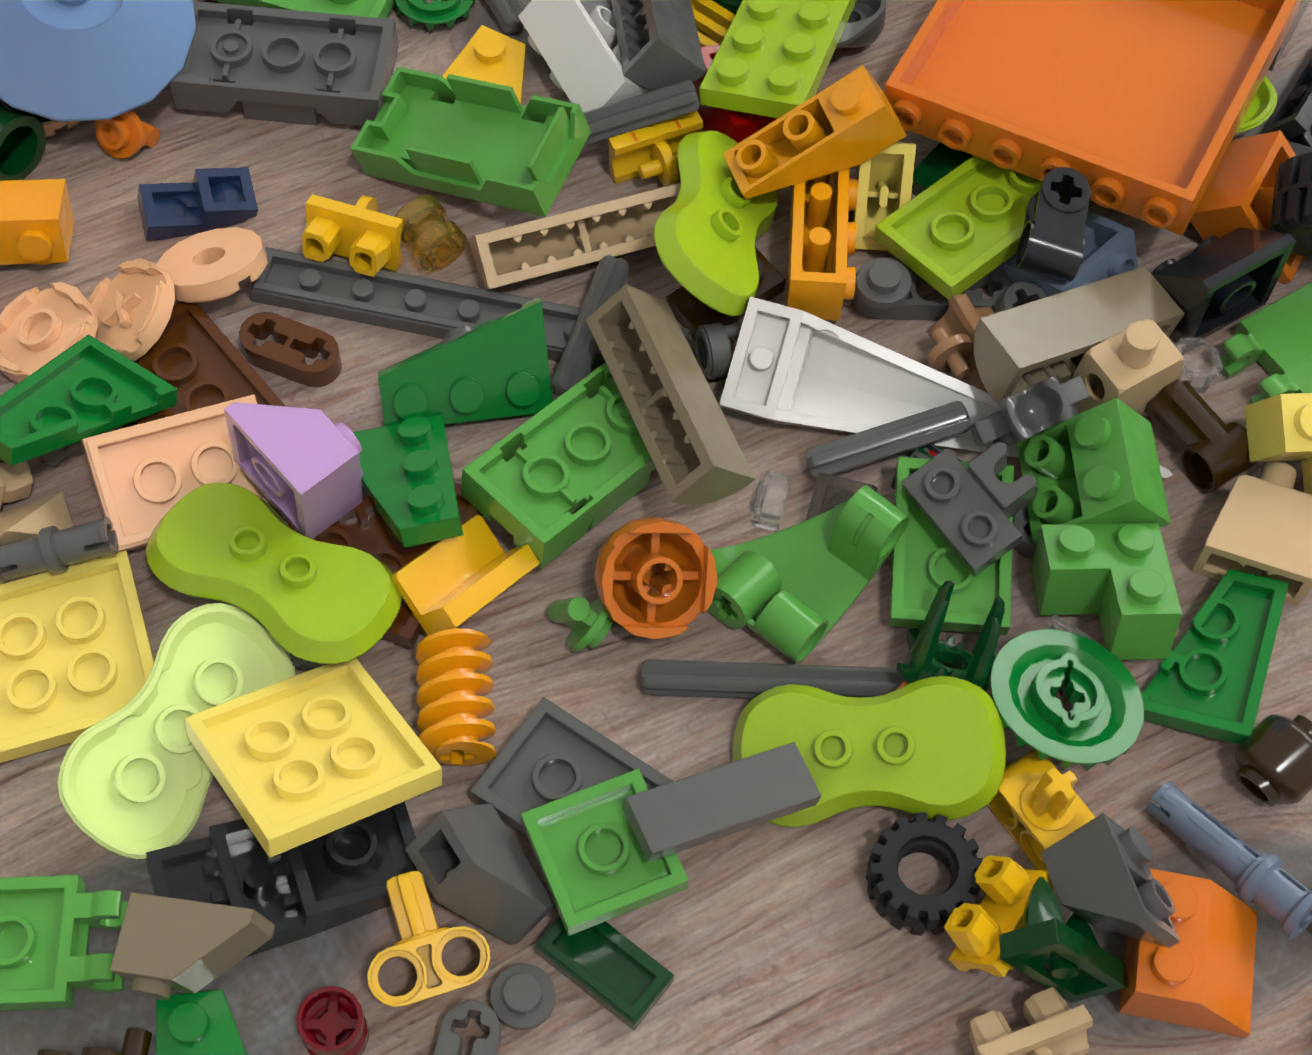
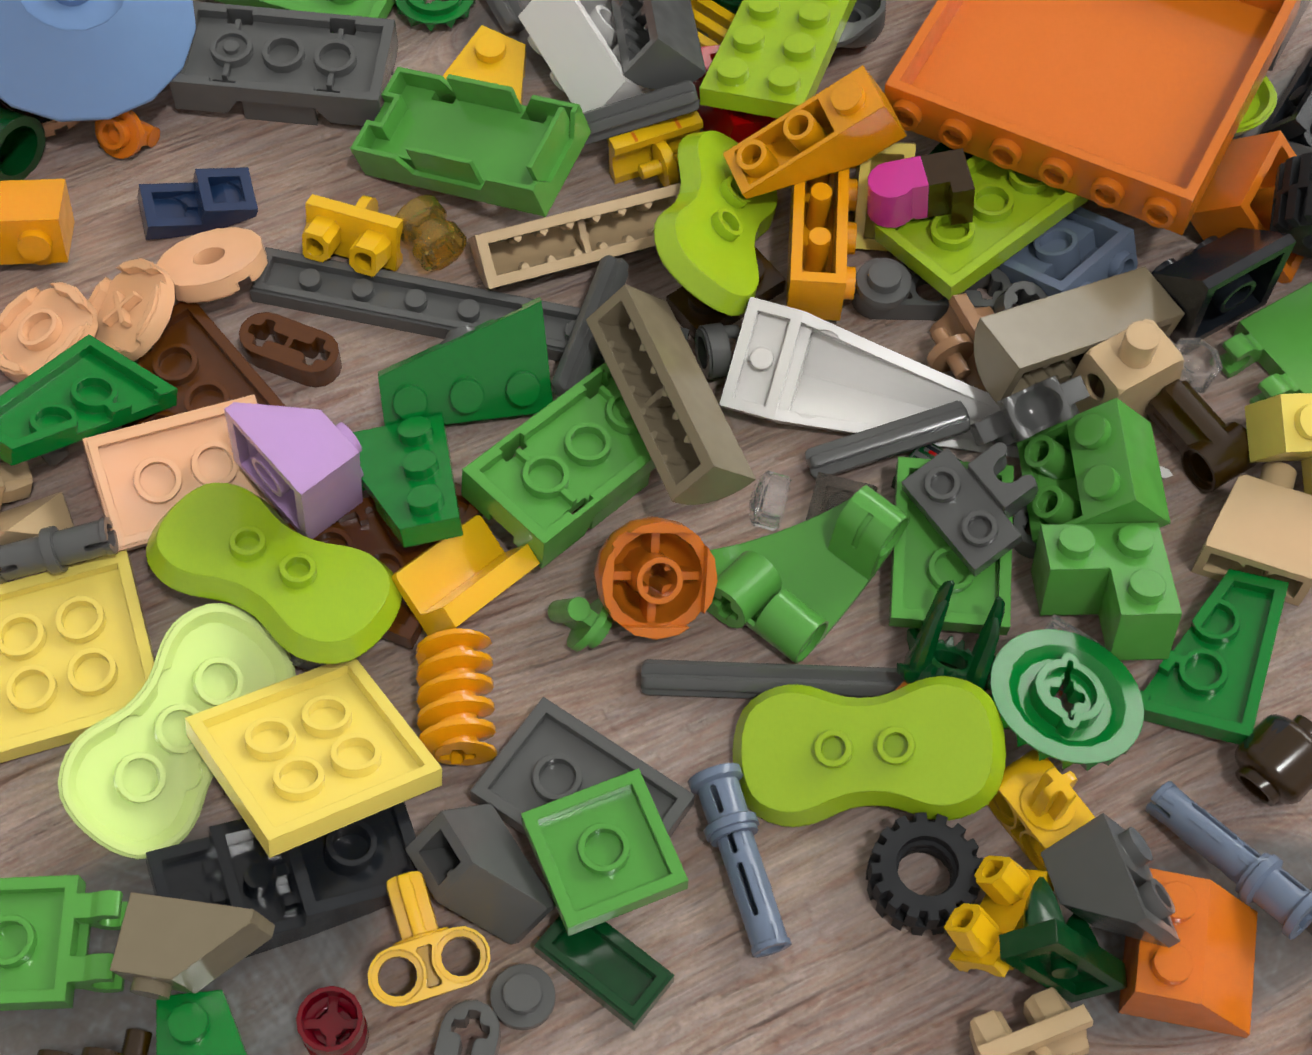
(720, 801): dark grey tile -> none
(733, 831): none -> sand blue pin
(921, 189): none -> leg
(1055, 226): black piece -> none

